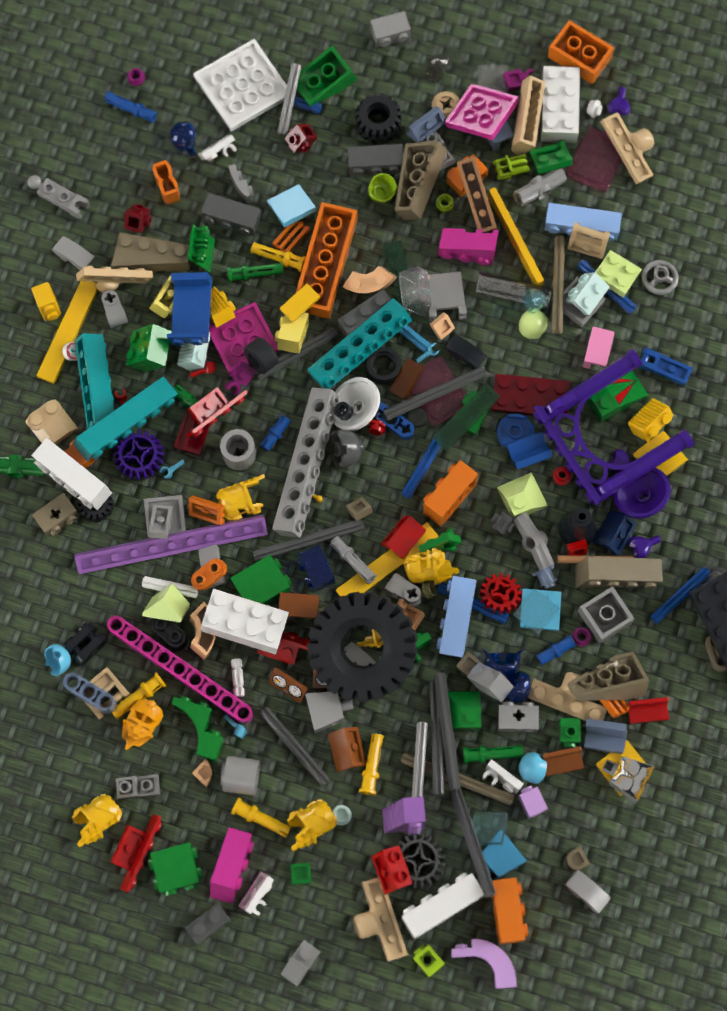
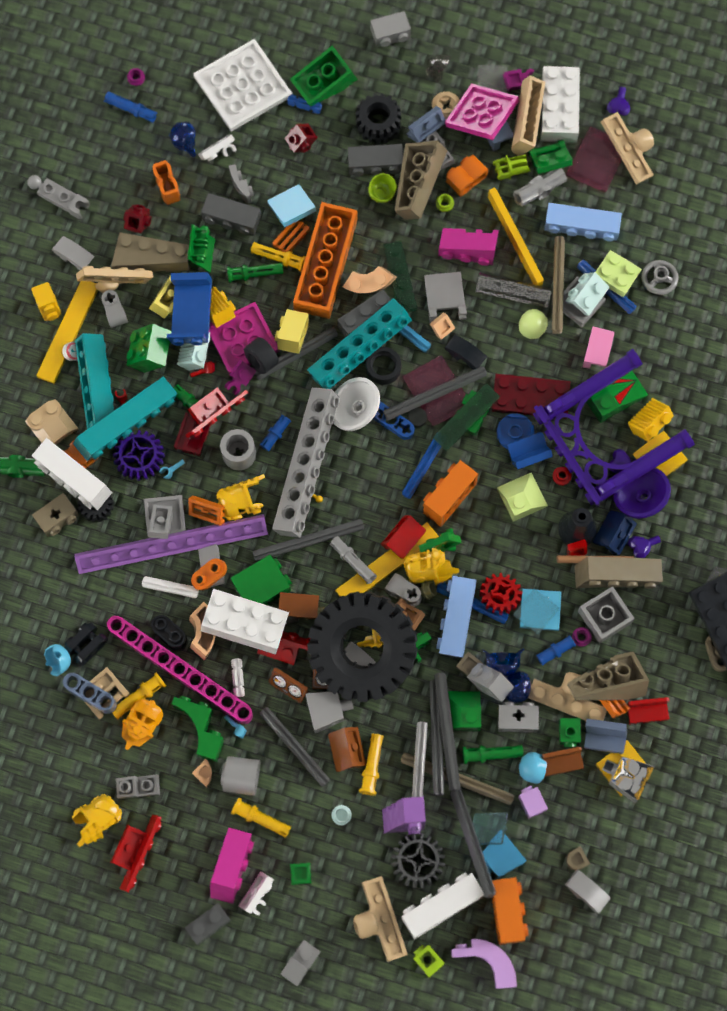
(167, 605): yellowish green slope -> none
(175, 869): green brick -> none
(289, 99): light grey axle -> none
(299, 303): yellow tile -> none
(314, 821): yellow helmet -> none
(316, 568): clear blue brick -> none
(340, 408): black bush -> none
(346, 448): dark grey cylinder -> none
(359, 508): dark tan plate -> none
(376, 427): red plate -> none
(391, 869): red bracket -> none
(406, 379): reddish brown tile -> none
(415, 290): clear slope -> none
(429, 352): medium azure hand -> none
(476, 194): medium nougat brick -> none
(502, 523): dark grey gear -> none
(509, 782): white plate -> none
(534, 300): clear light blue cone -> none
(534, 541): light grey piece -> none
(546, 577): sand blue brick -> none
(581, 49): orange brick -> none
(586, 244): tan plate -> none
(594, 108): white plate -> none
(665, 367): blue plate -> none
(680, 595): blue axle -> none

